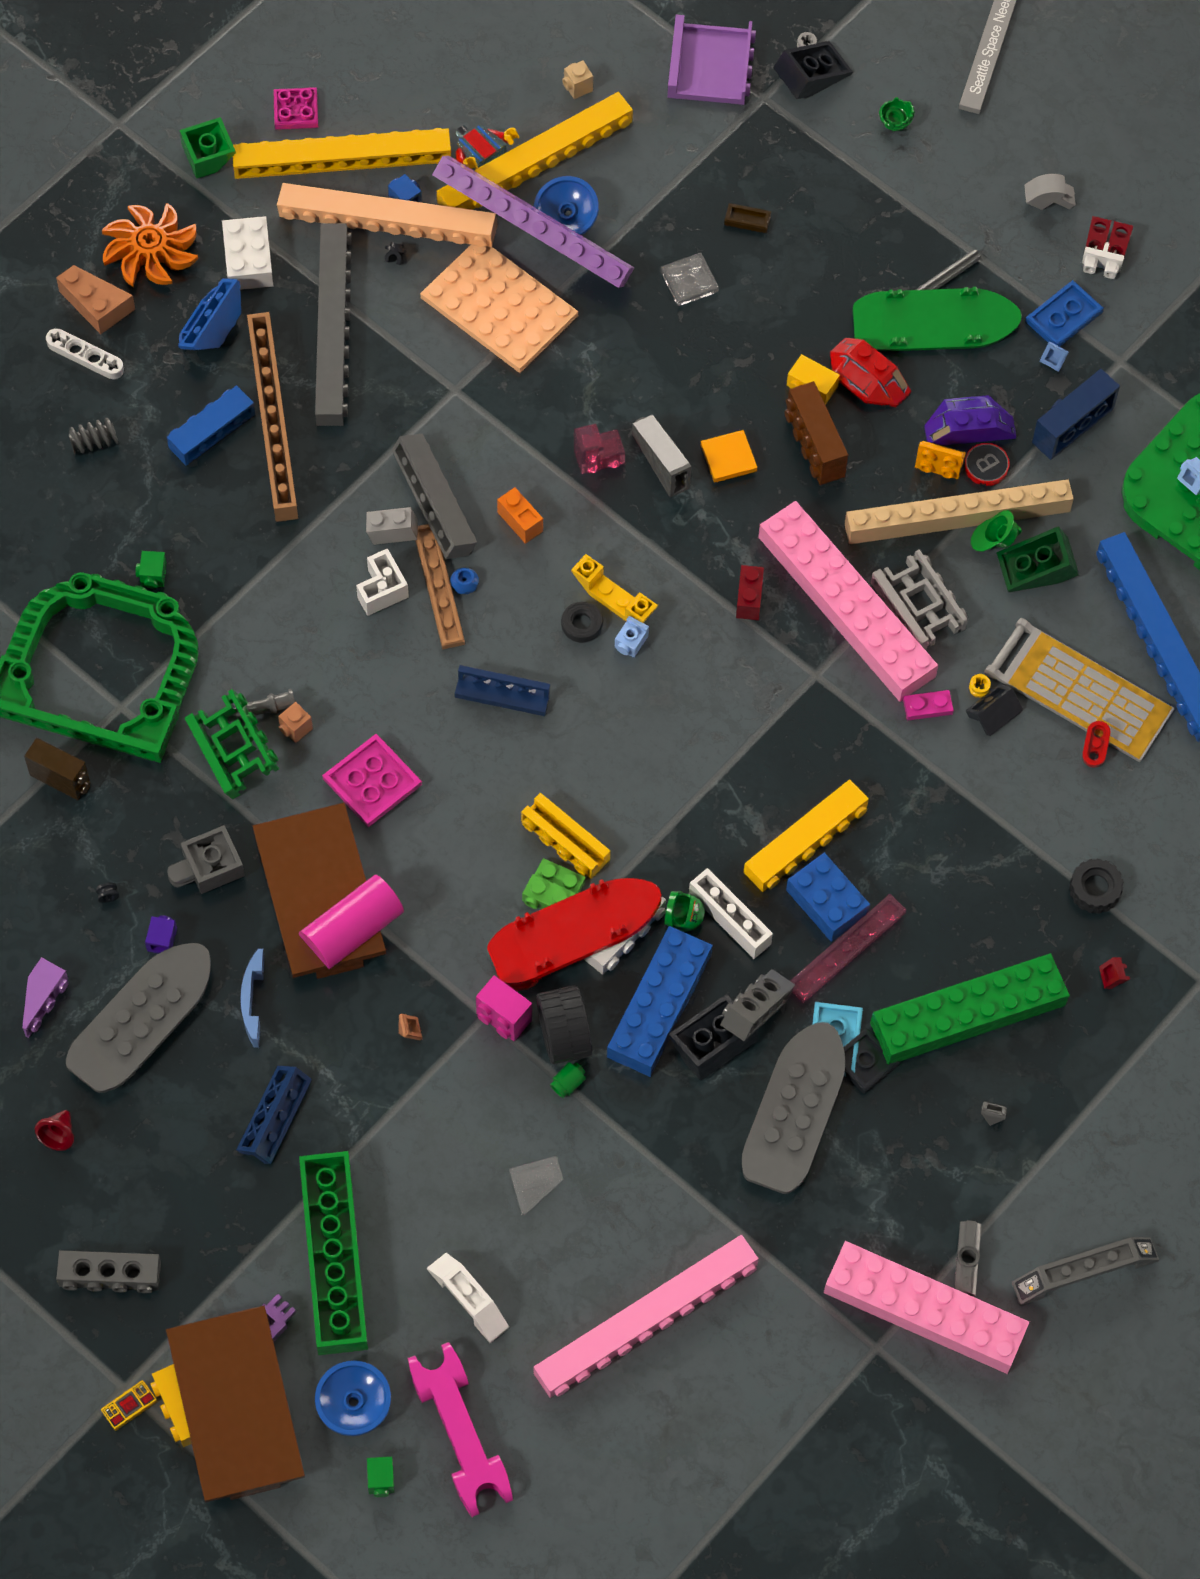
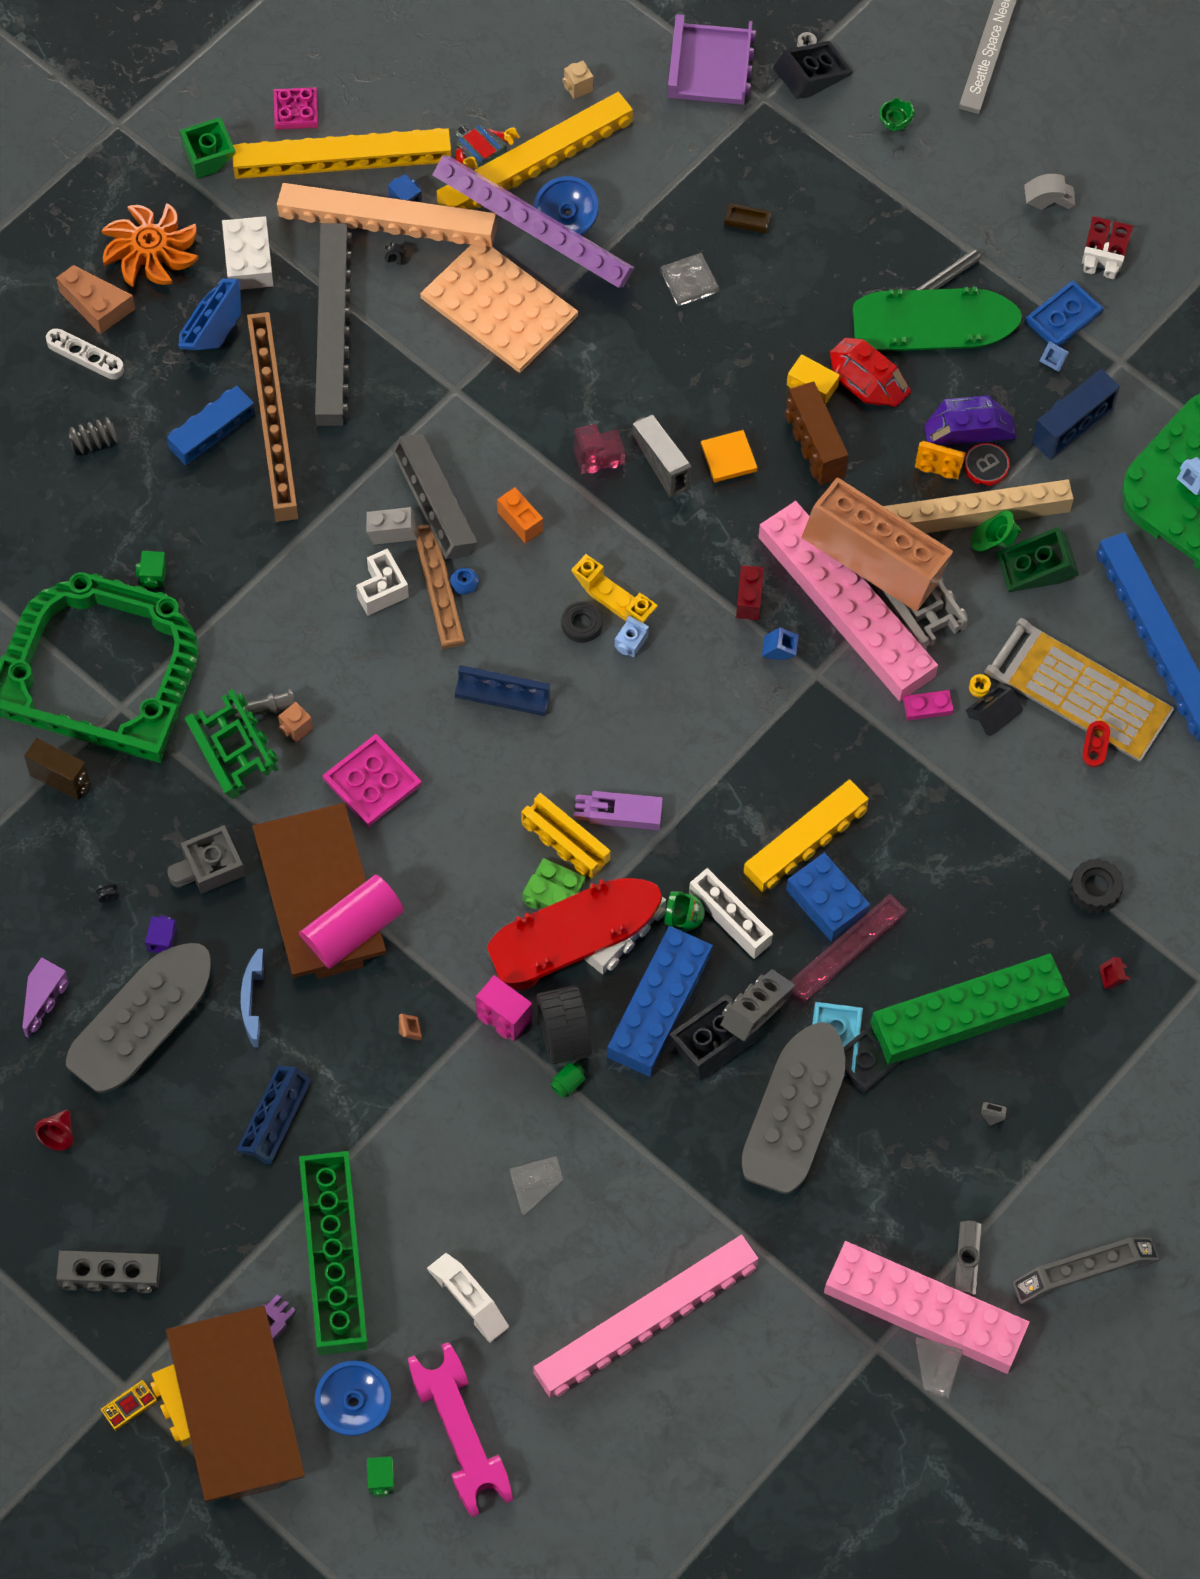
(629, 810): none -> medium lavender hinge
(780, 644): none -> blue brick
(876, 544): none -> nougat brick
(938, 1366): none -> clear wing

